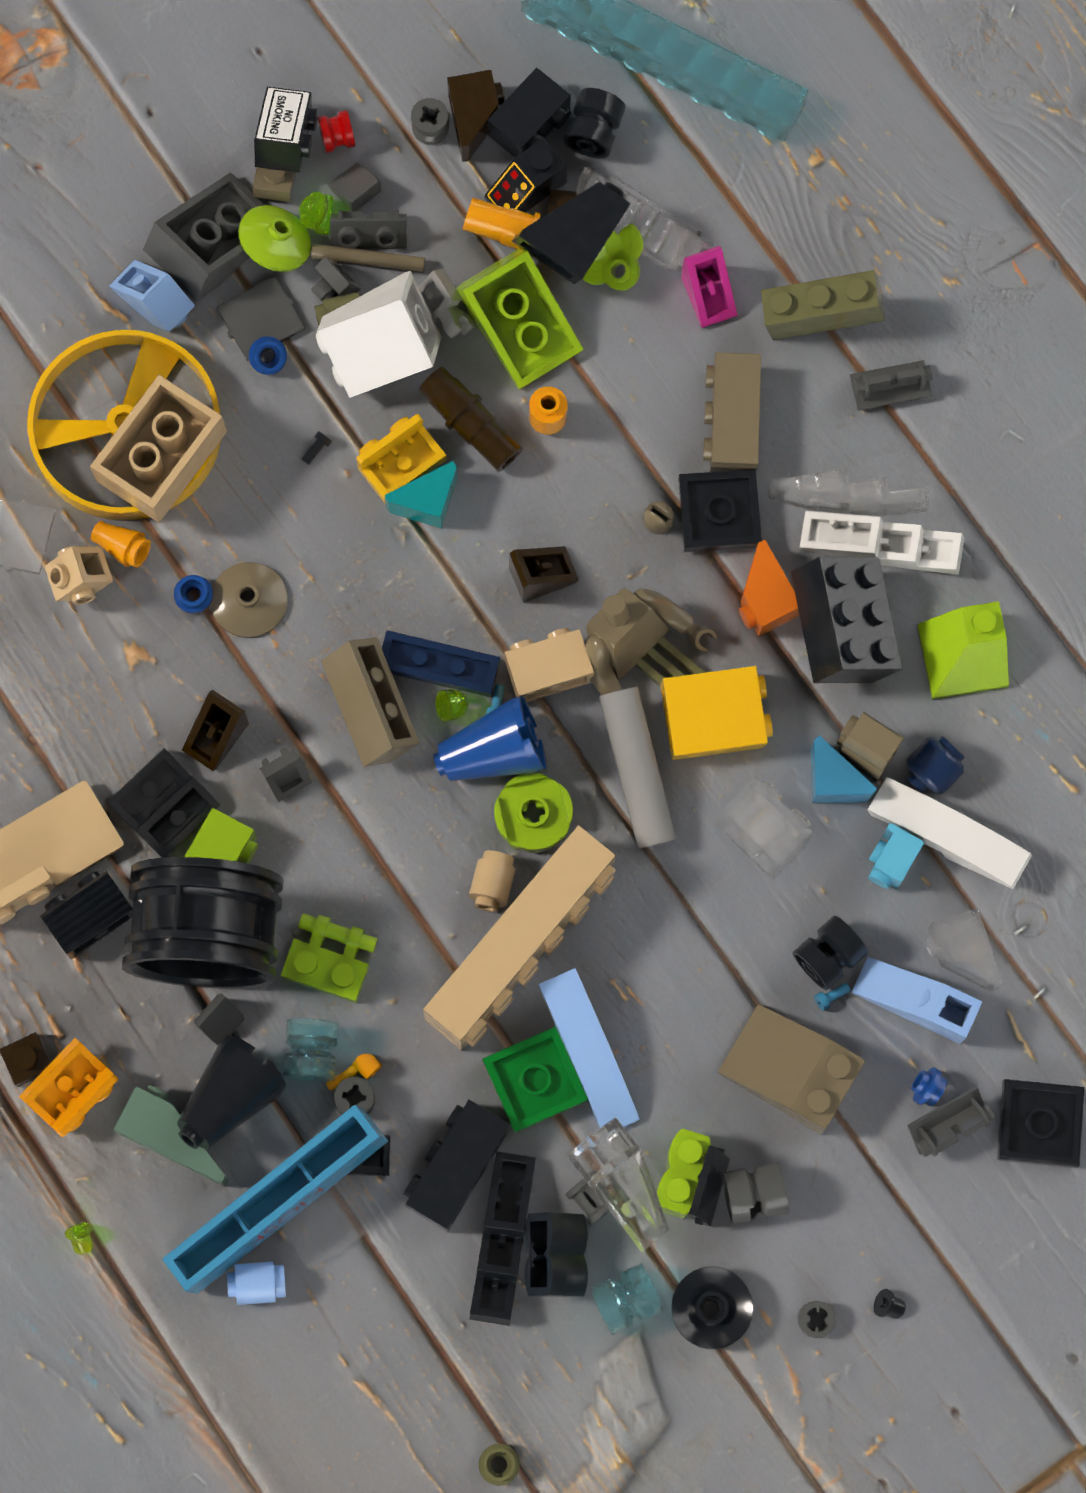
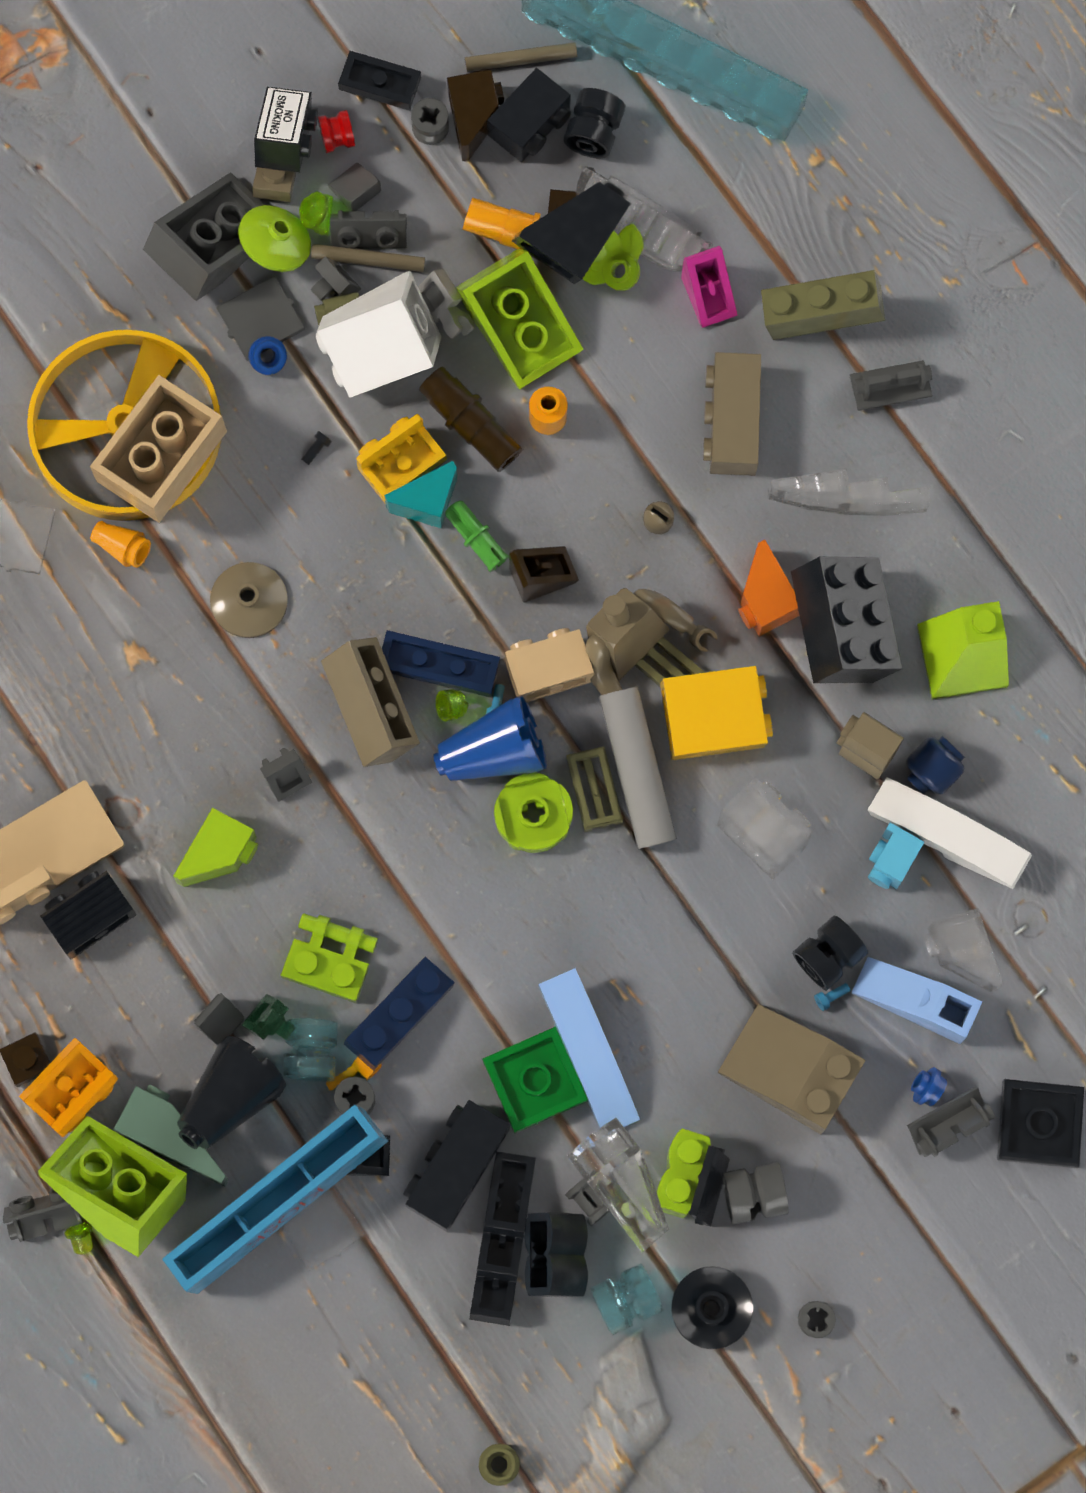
(30, 1216): none -> dark grey hinge
(78, 574): tan brick -> none
(115, 1184): none -> lime slope
(153, 295): light blue slope -> none
(163, 803): black slope -> none
(189, 583): blue plate -> none
(203, 922): black wheel -> none
(215, 730): dark brown slope -> none
(256, 1283): light blue brick -> none
(269, 1019): none -> clear green plate
(379, 80): none -> black plate
(399, 1013): none -> dark blue plate
(476, 535): none -> bright green axle
(492, 881): tan brick -> none
(520, 938): tan brick -> none
(521, 57): none -> dark tan bar
(529, 178): black slope -> none
(601, 821): none -> olive tile
(719, 510): black plate -> none
(835, 778): dark azure slope -> none
(888, 1305): black piece -> none
(893, 543): white slope -> none

